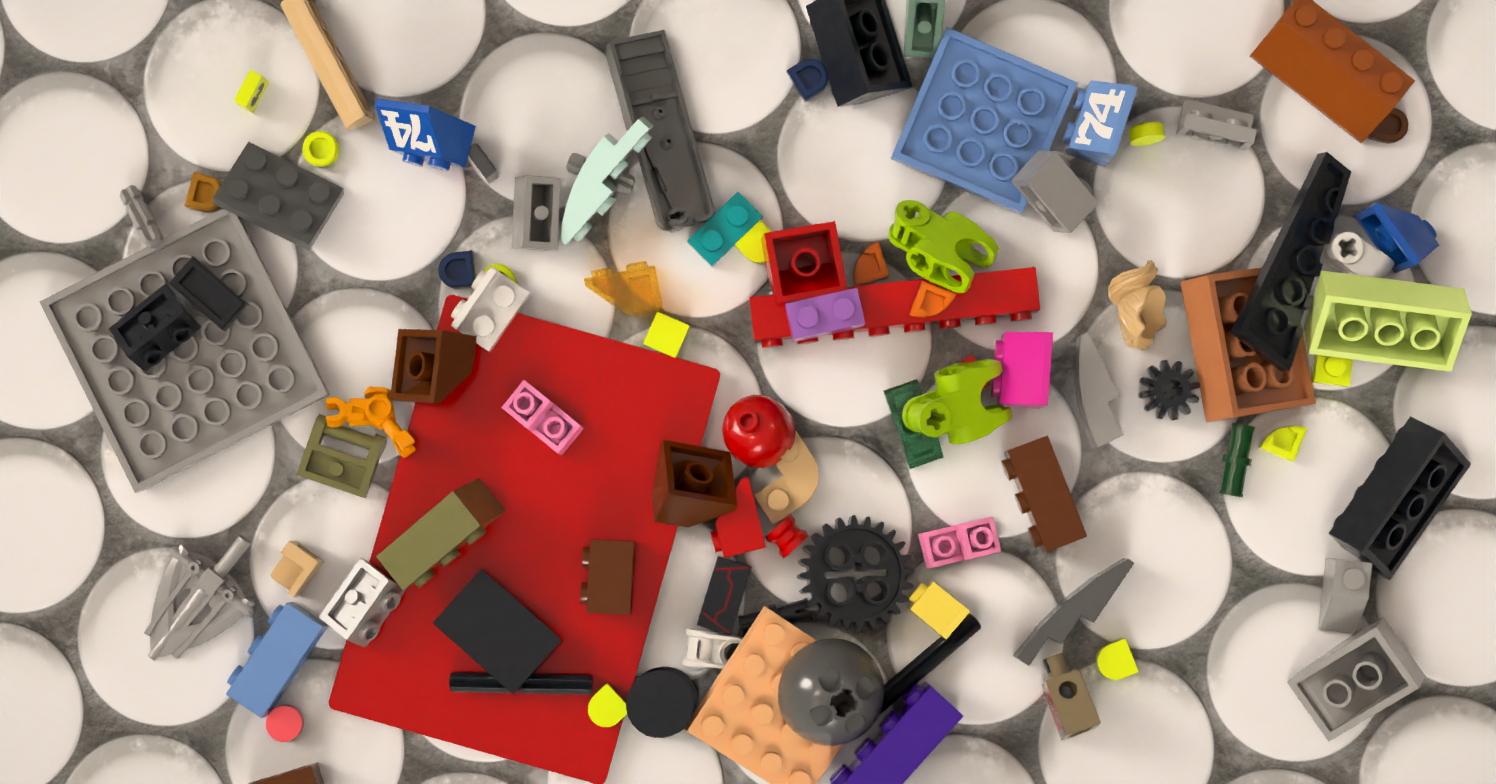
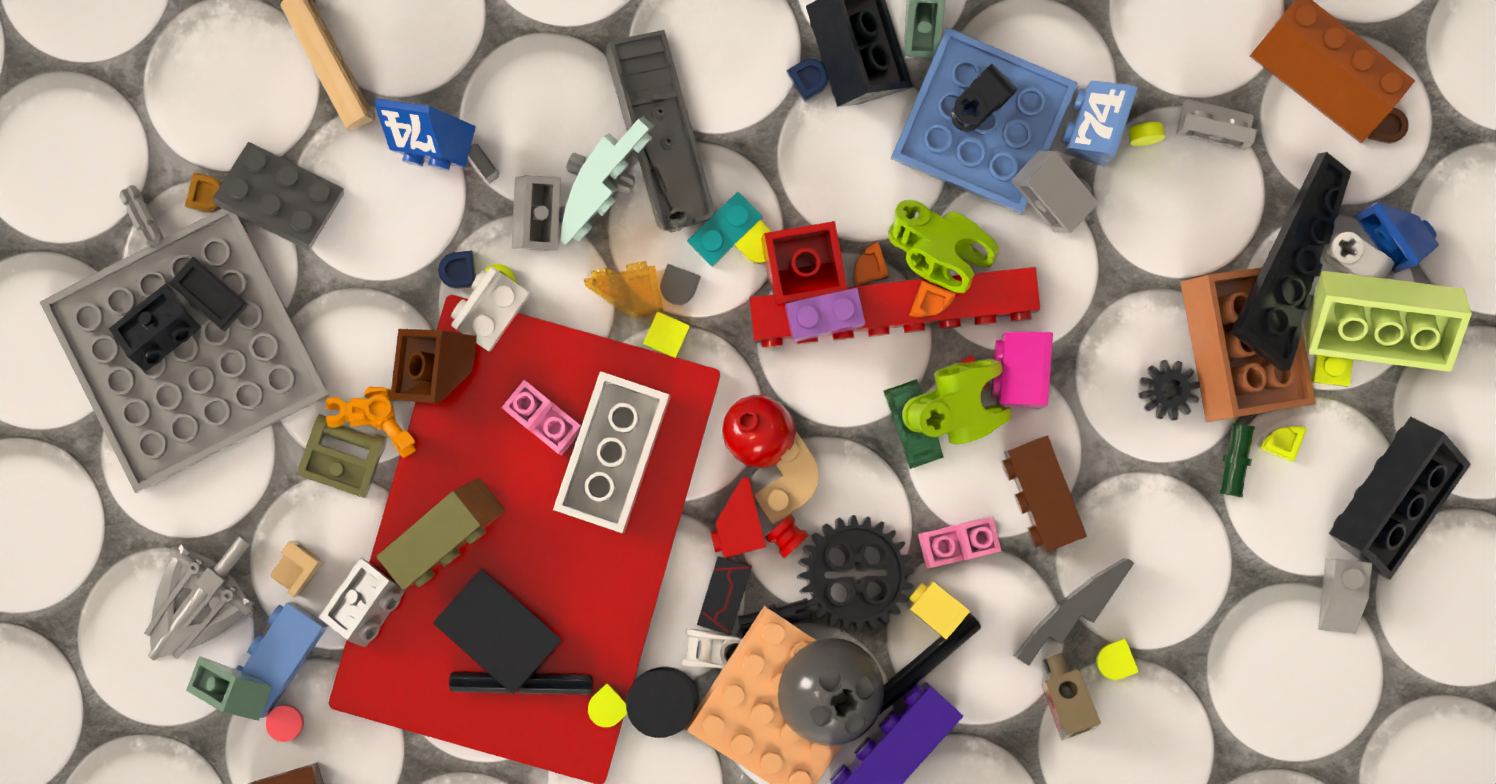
(229, 689): none -> sand green slope
(251, 91): neon yellow tile -> none
(321, 149): neon yellow tile -> none
(609, 576): reddish brown brick -> none
(612, 452): none -> white brick
(678, 285): none -> dark grey tile
(692, 484): reddish brown slope -> none
(984, 95): none -> black piece
(1093, 392): light grey slope -> none
(1138, 305): tan hair -> none
(1357, 679): light grey slope -> none

